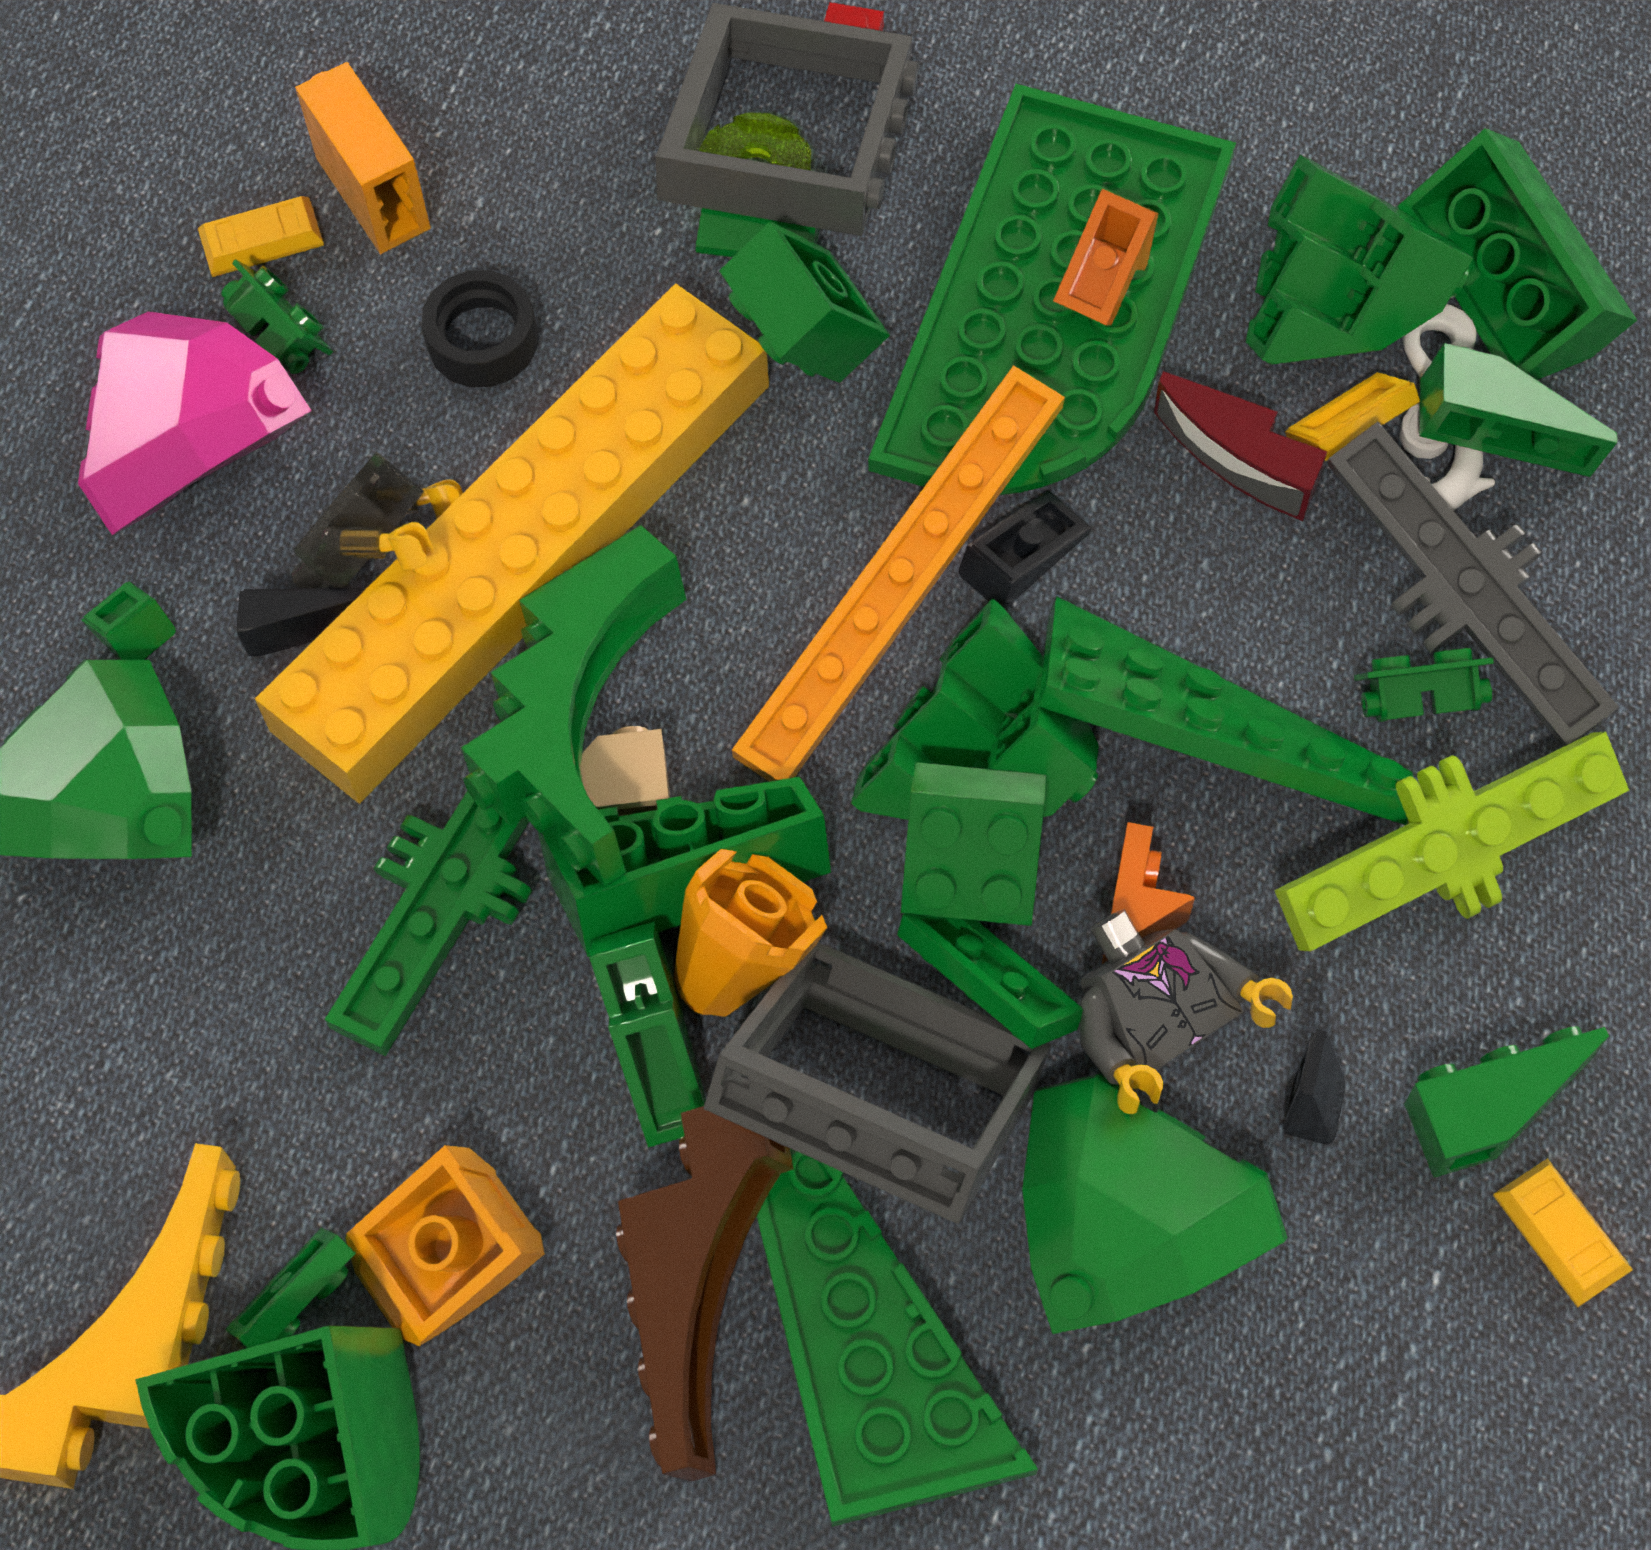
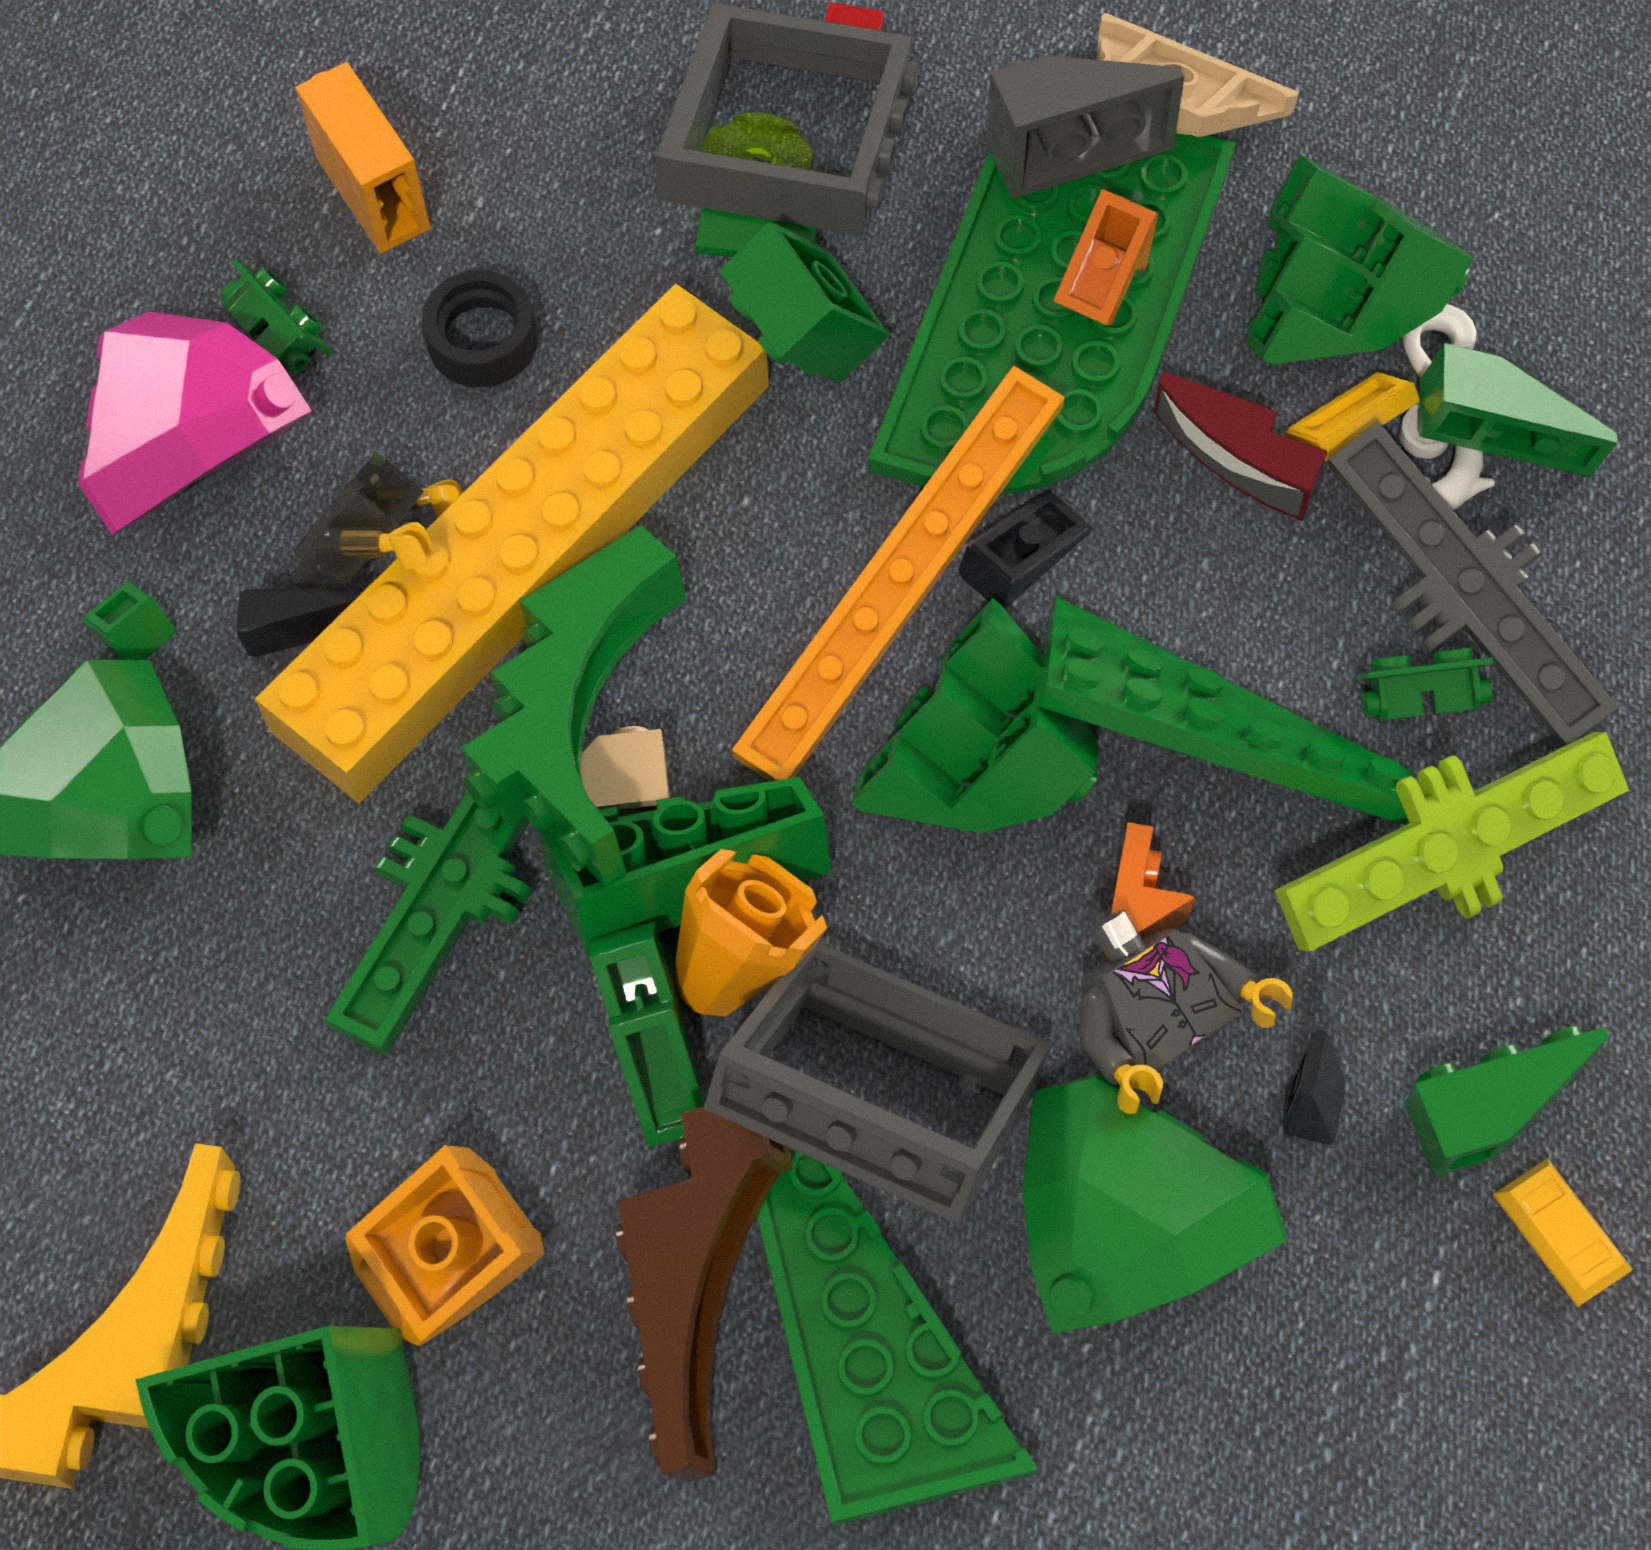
(260, 235): yellow tile -> none
(312, 1272): green plate -> none
(973, 843): green brick -> none
(993, 977): green plate -> none
(1078, 118): none -> dark grey slope
(1213, 93): none -> tan wing
(1532, 275): green slope -> none

